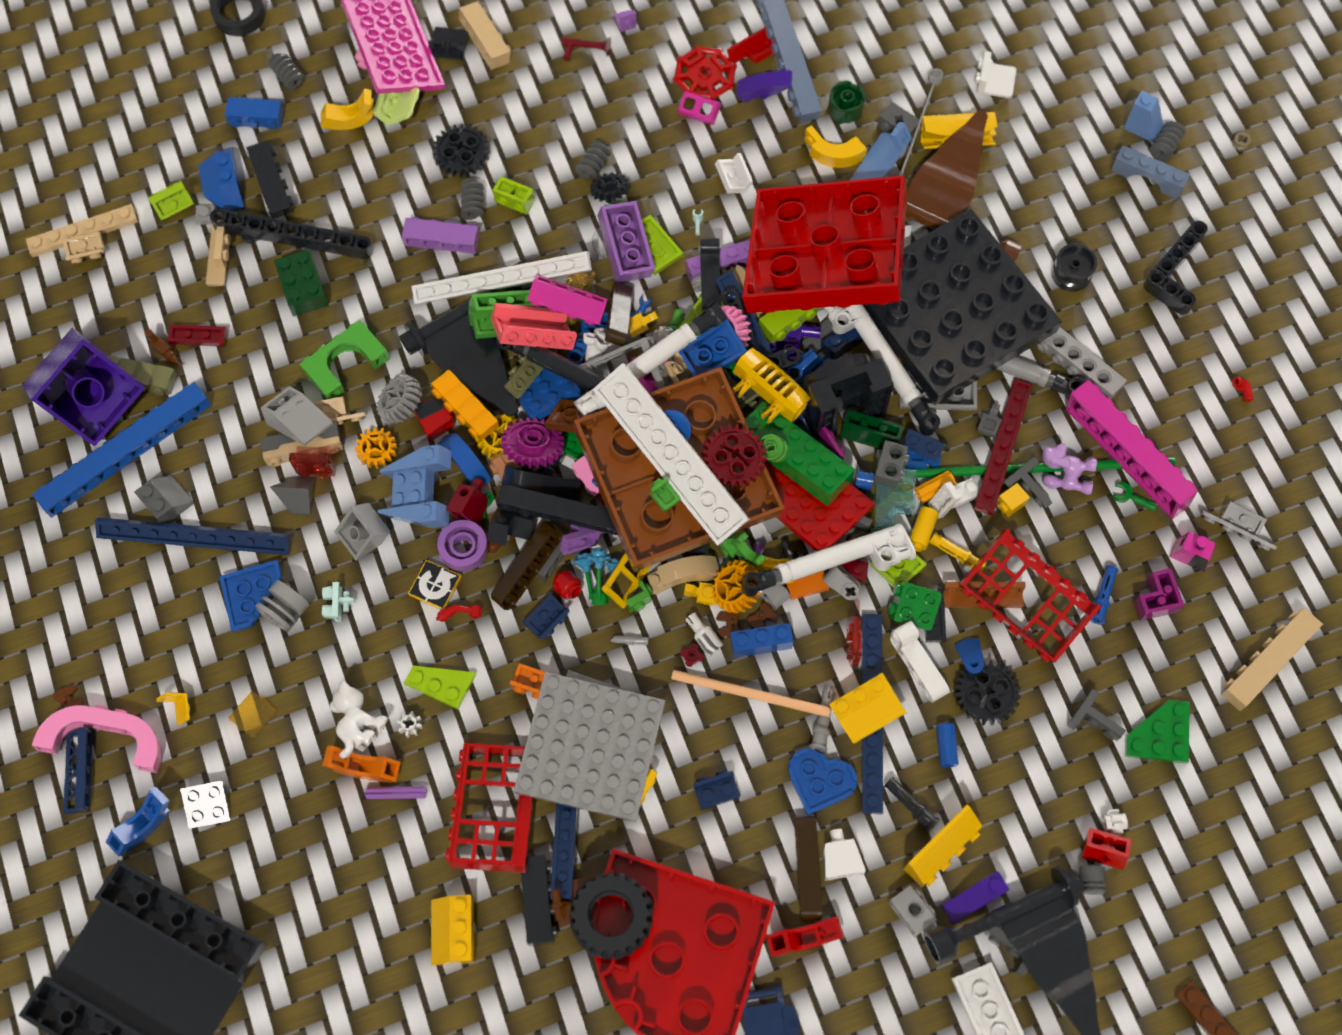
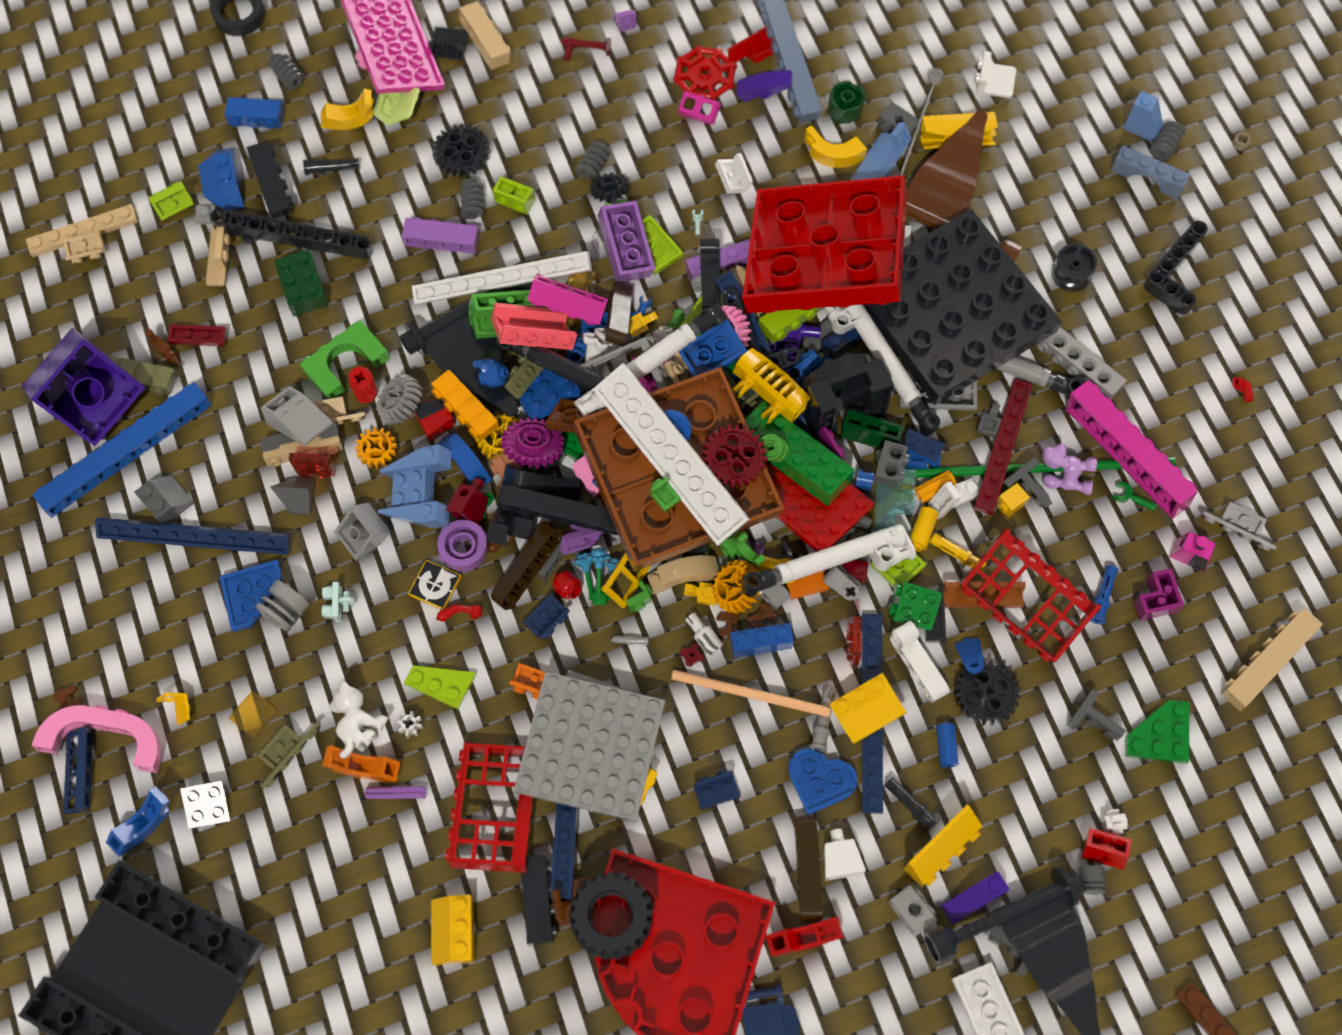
(281, 748): none -> olive bracket
(321, 166): none -> black pin
(363, 385): none -> red piece
(491, 372): none -> blue head

